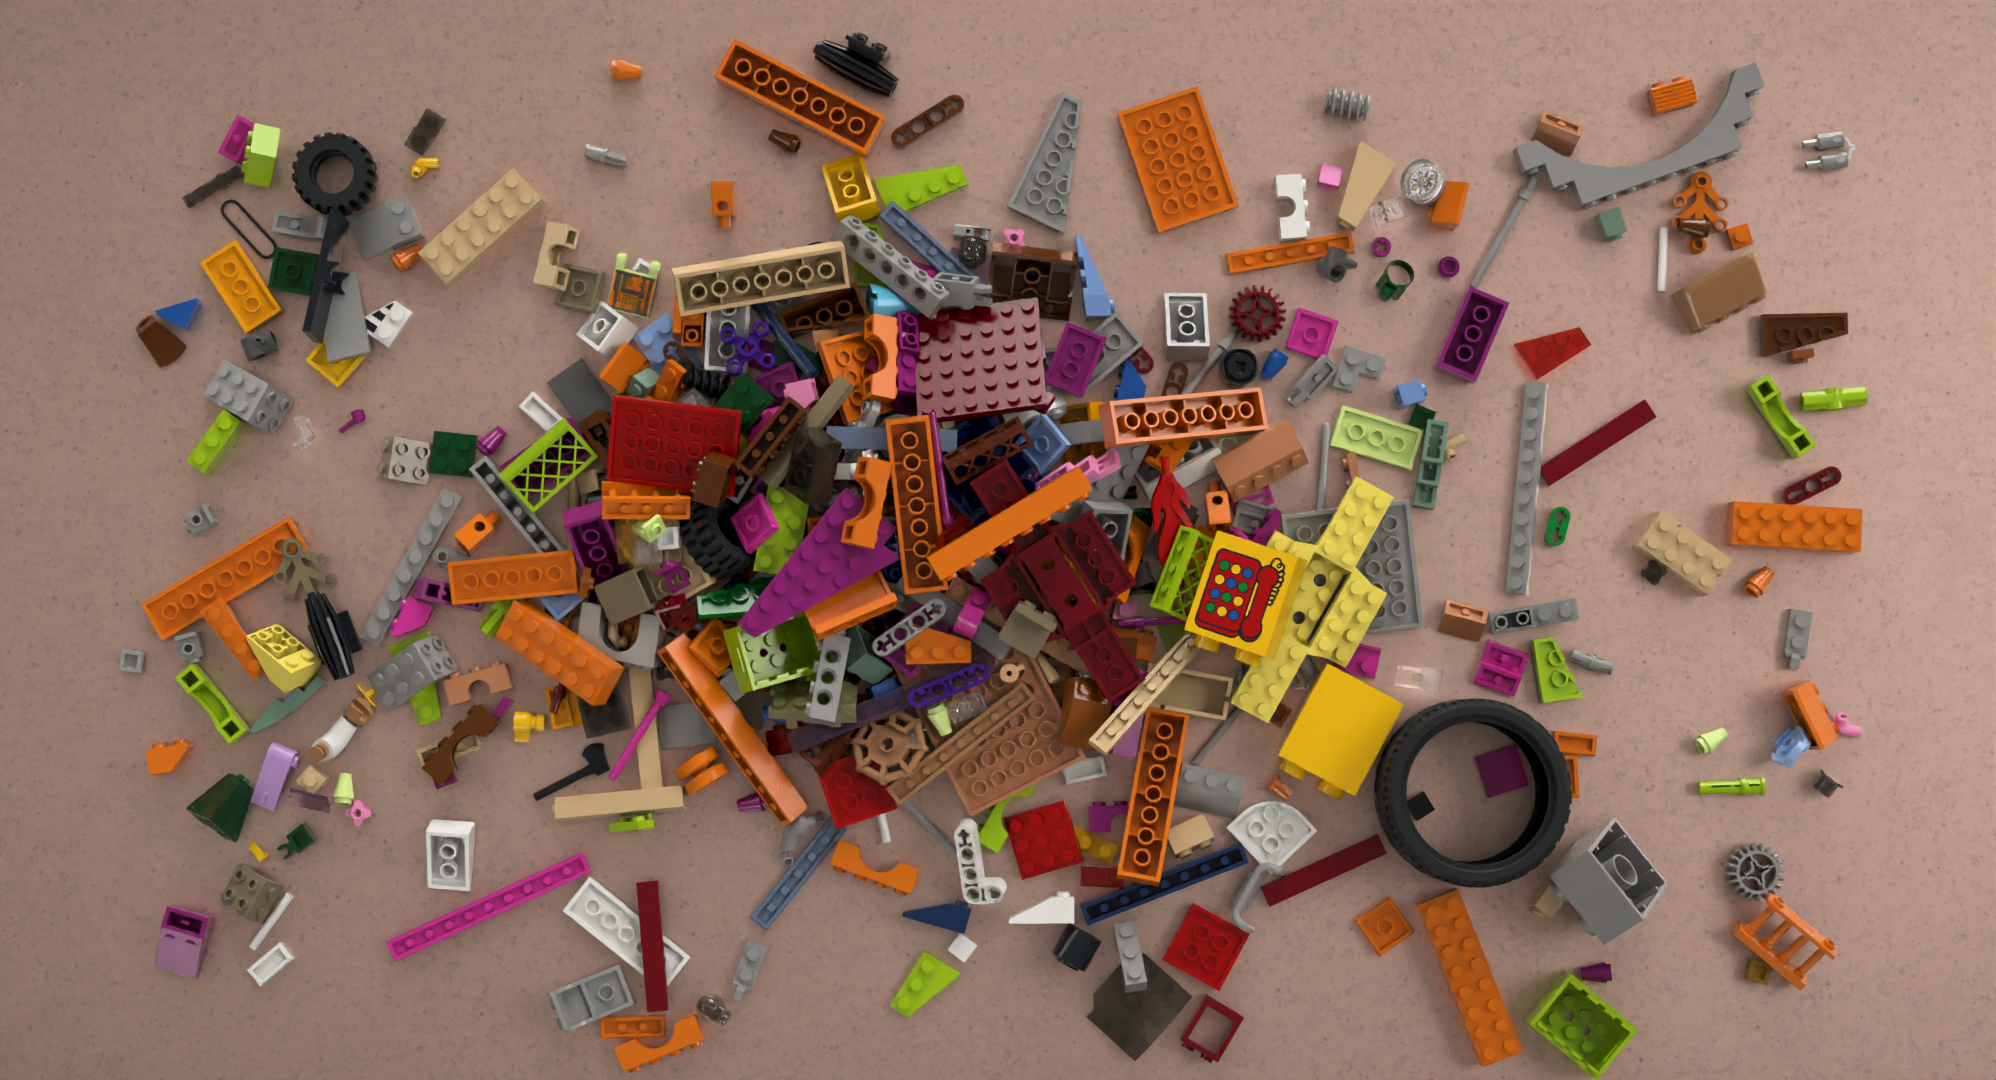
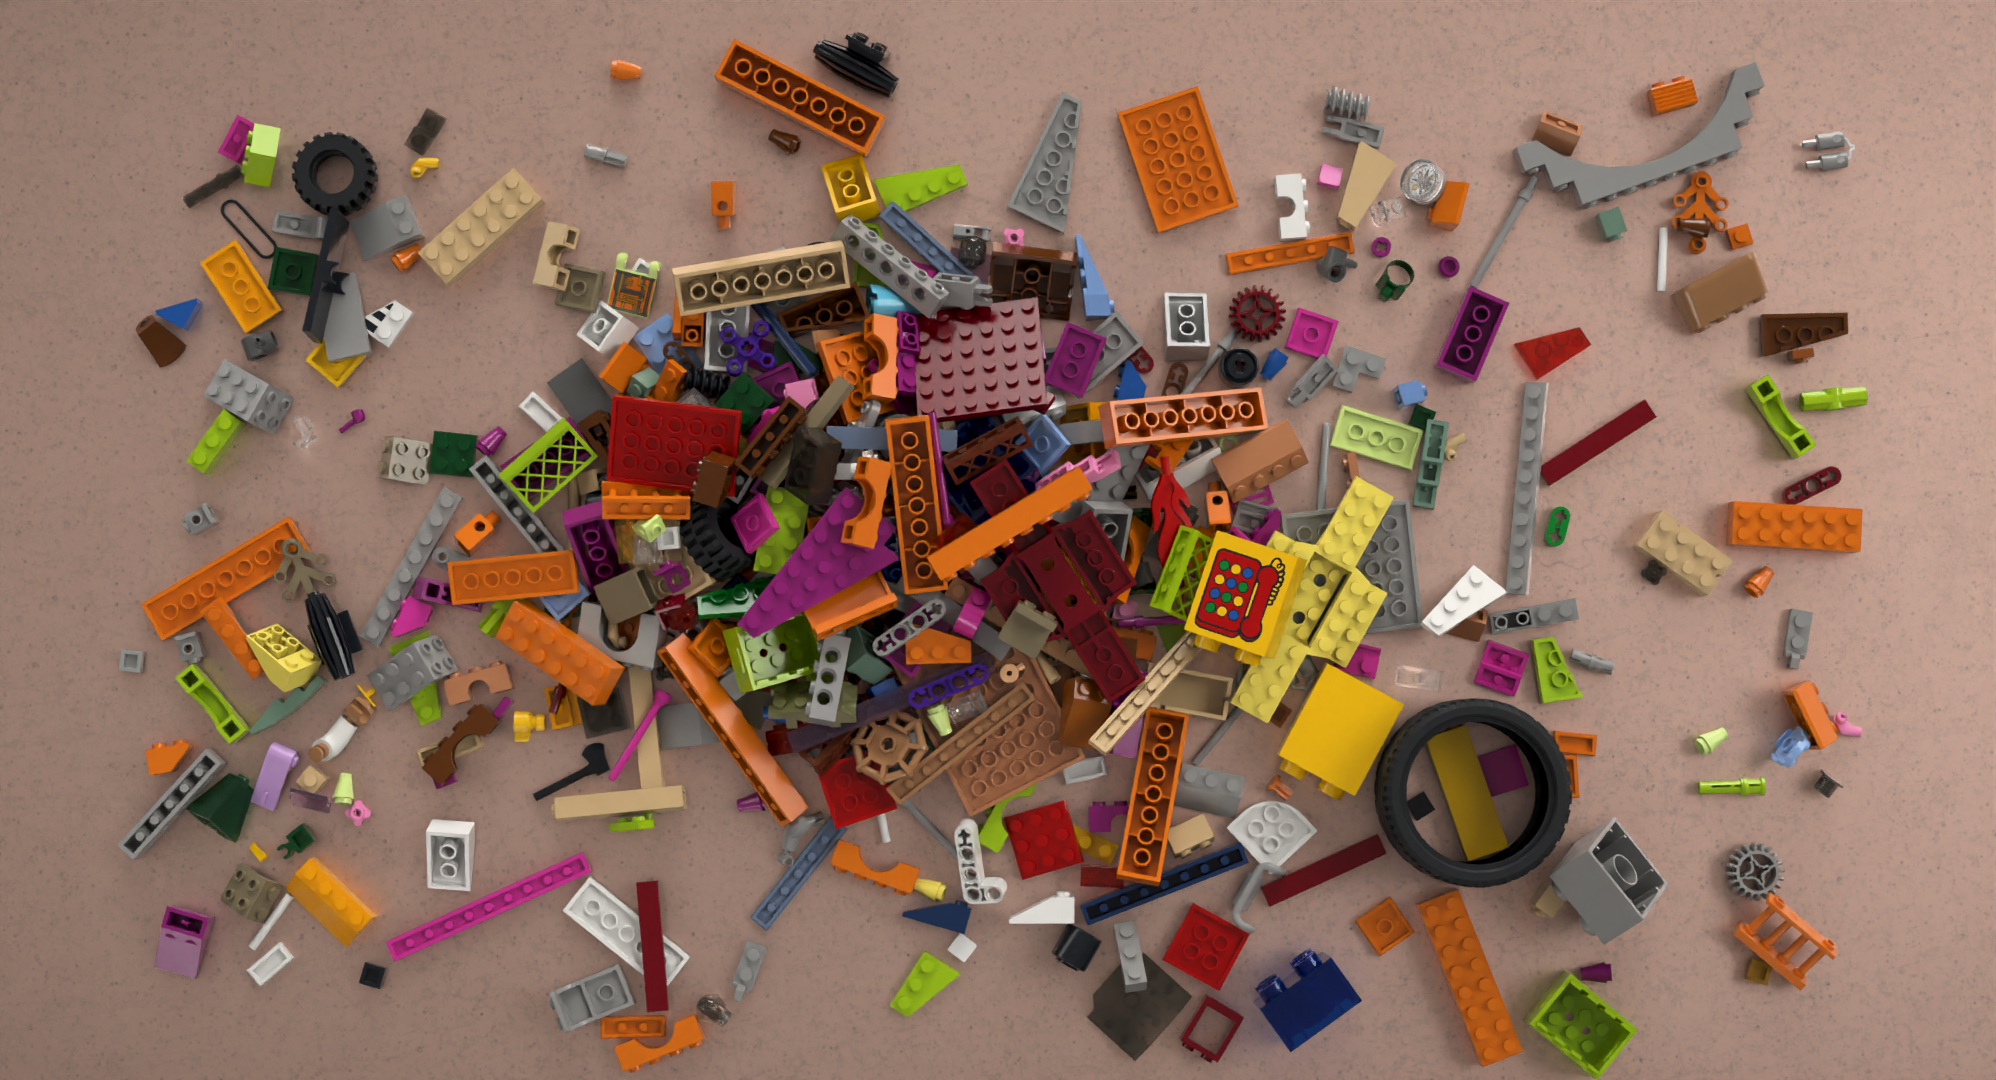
(172, 804): none -> light grey brick
(330, 901): none -> light orange slope
(372, 975): none -> black plate
(586, 582): dark orange plate -> none
(702, 772): orange wheel -> none
(925, 118): reddish brown beam -> none
(931, 889): none -> light yellow cone
(1305, 999): none -> clear blue brick
(1355, 131): none -> light grey hinge
(1466, 598): none -> white wing
(1466, 793): none -> yellow brick

